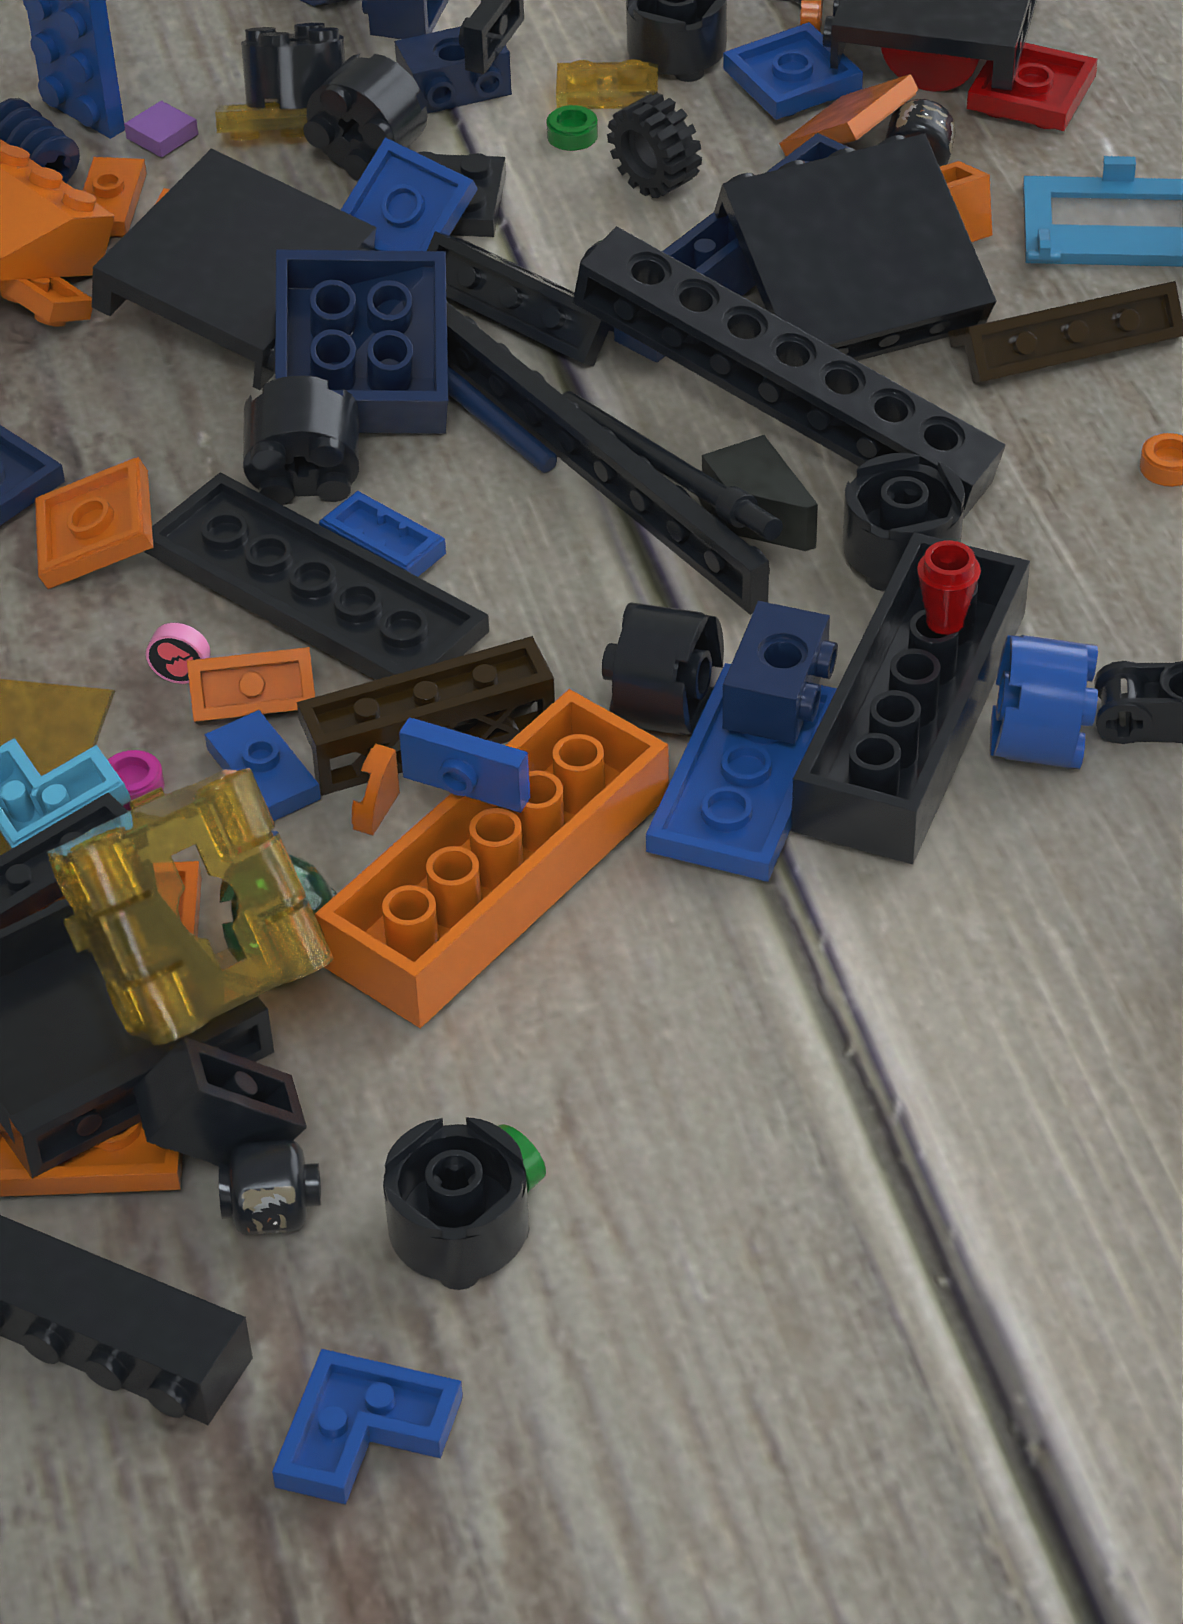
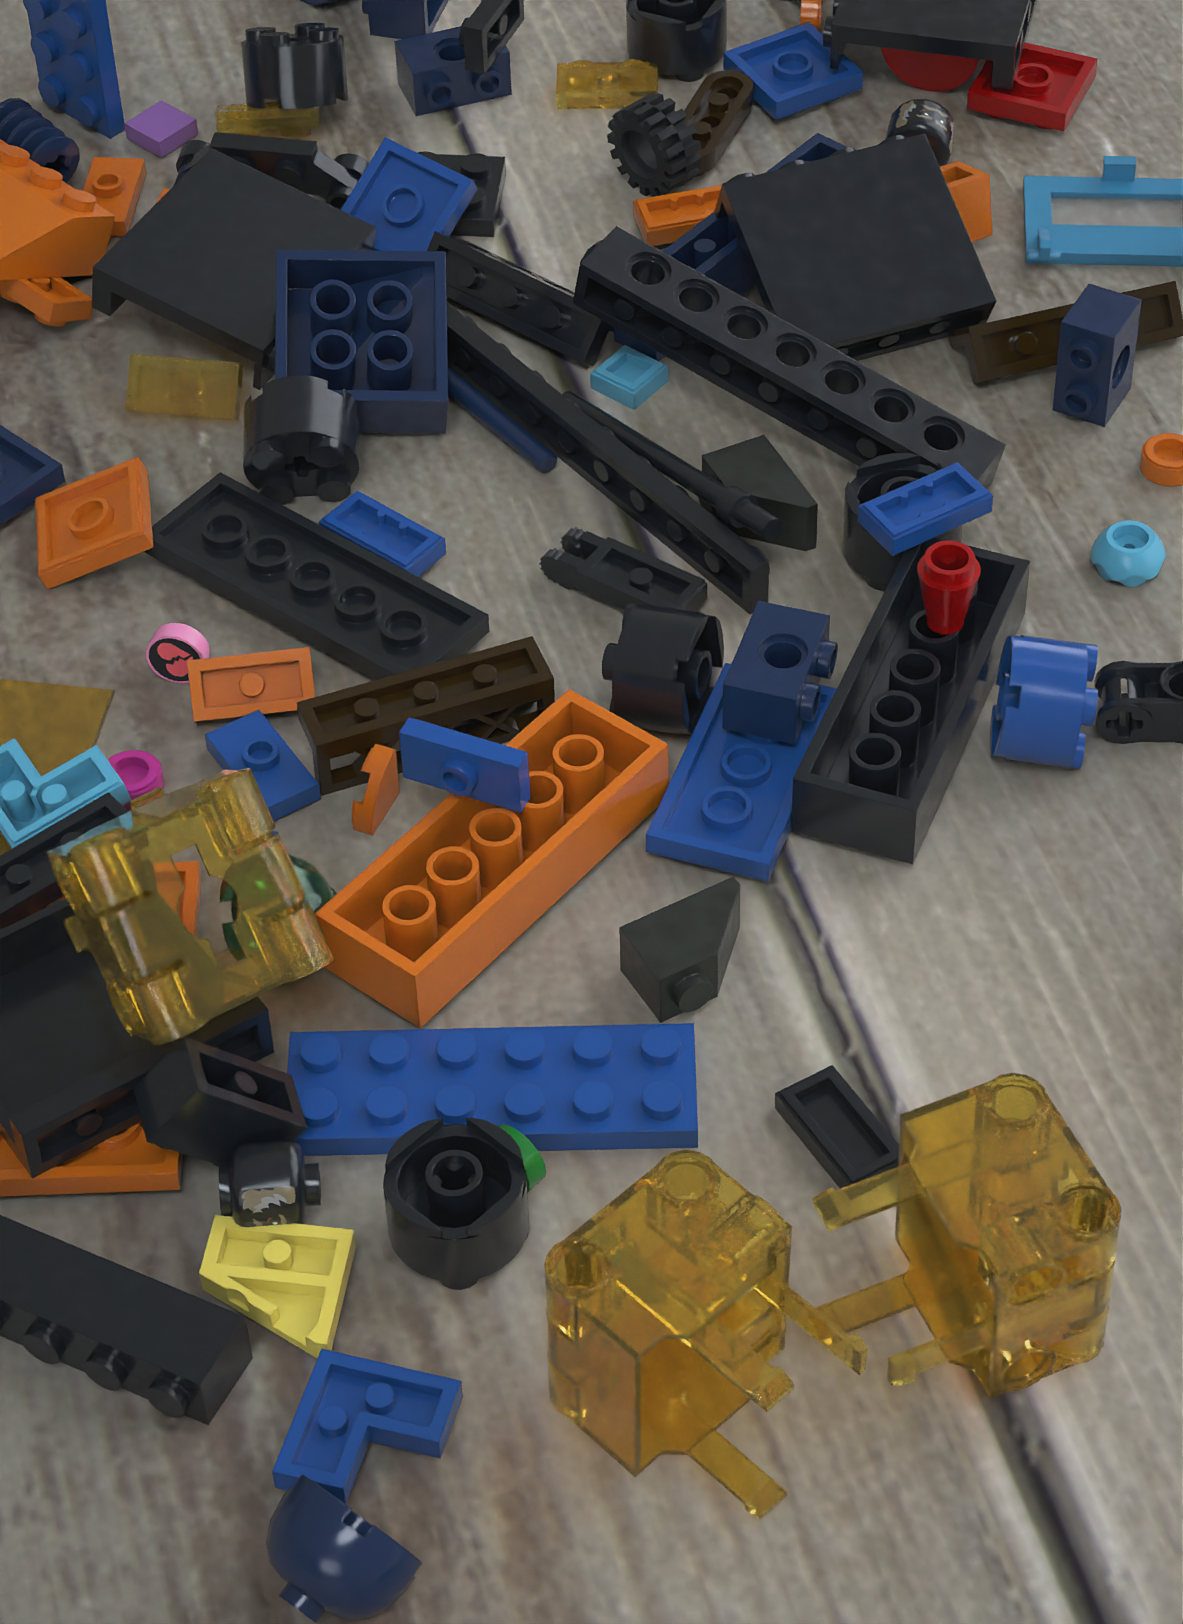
(184, 387): none -> clear yellow plate
(281, 1277): none -> light yellow wing
(287, 160): none -> black plate
(334, 1556): none -> dark blue cylinder
(361, 108): black brick -> none
(549, 1082): none -> blue plate
(572, 128): green tile -> none
(621, 573): none -> black hinge
(629, 377): none -> medium azure tile
(672, 215): none -> orange plate
(672, 1318): none -> clear yellow piece
(682, 950): none -> pearl dark grey slope
(718, 113): none -> dark brown plate
(837, 1127): none -> black tile
(854, 113): orange tile -> none
(925, 508): none -> blue plate
(1000, 1236): none -> clear yellow piece
(1096, 354): none -> dark blue brick
(1128, 553): none -> medium azure plate

